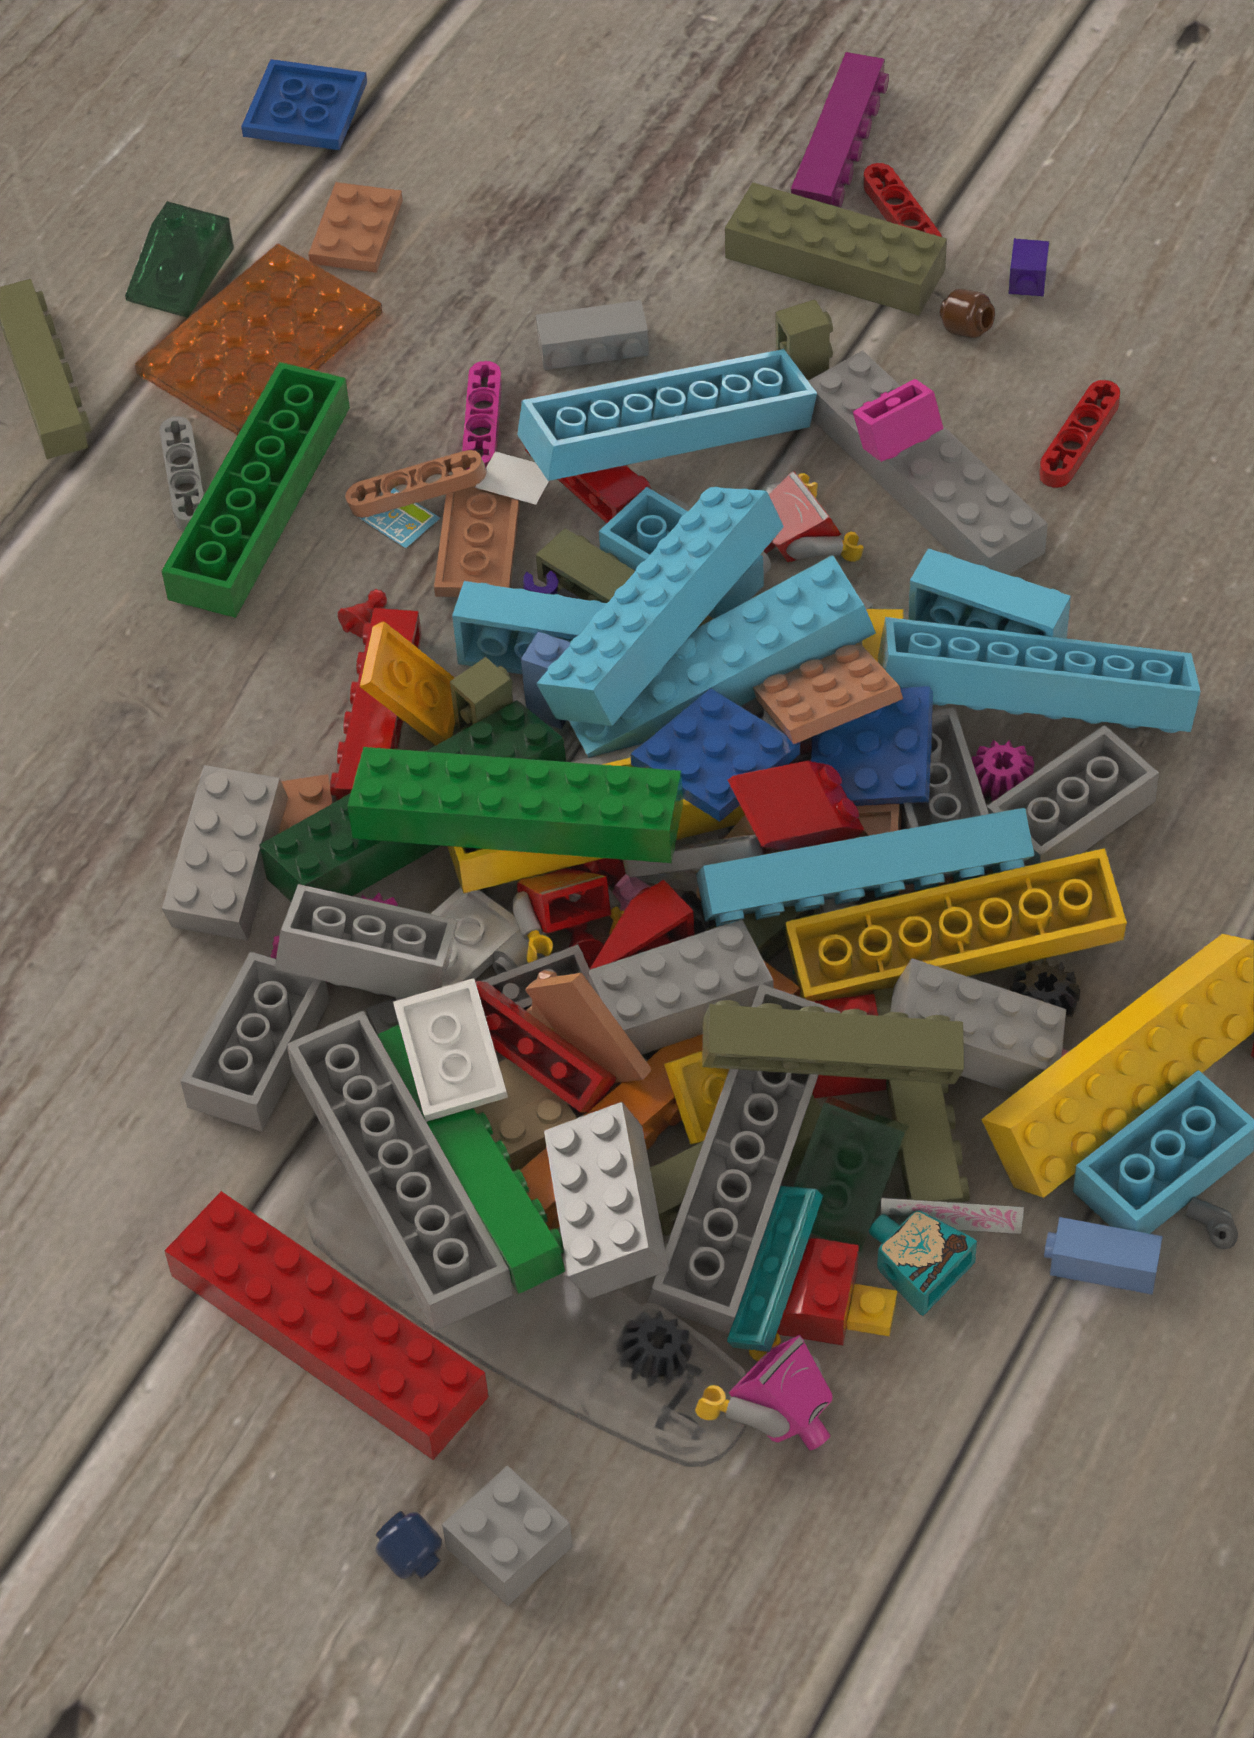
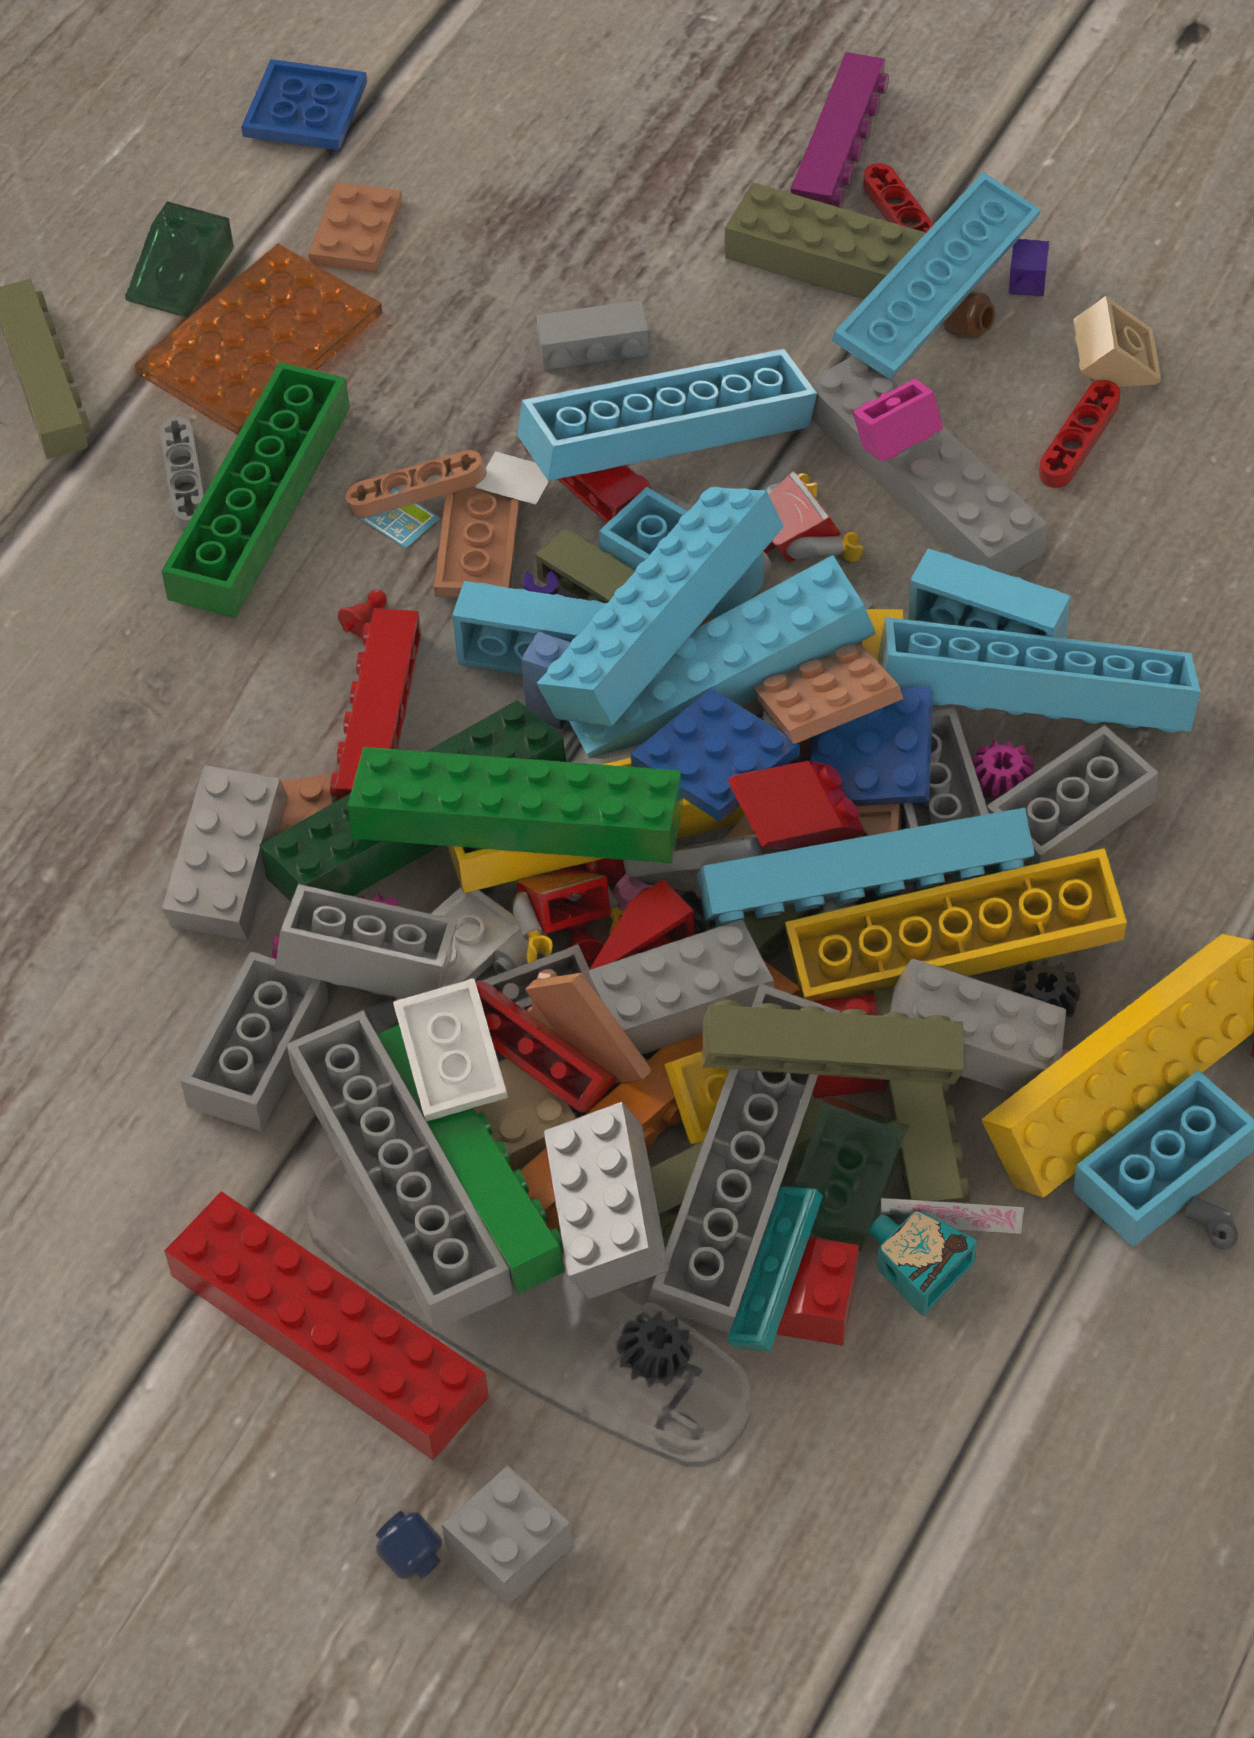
(409, 684): light orange plate -> none
(480, 693): olive brick -> none
(486, 417): dark pink beam -> none
(777, 1395): dark pink torso -> none
(805, 337): olive brick -> none
(872, 1310): yellow plate -> none
(936, 276): none -> medium azure plate
(1104, 1255): medium blue brick -> none
(1116, 346): none -> tan slope

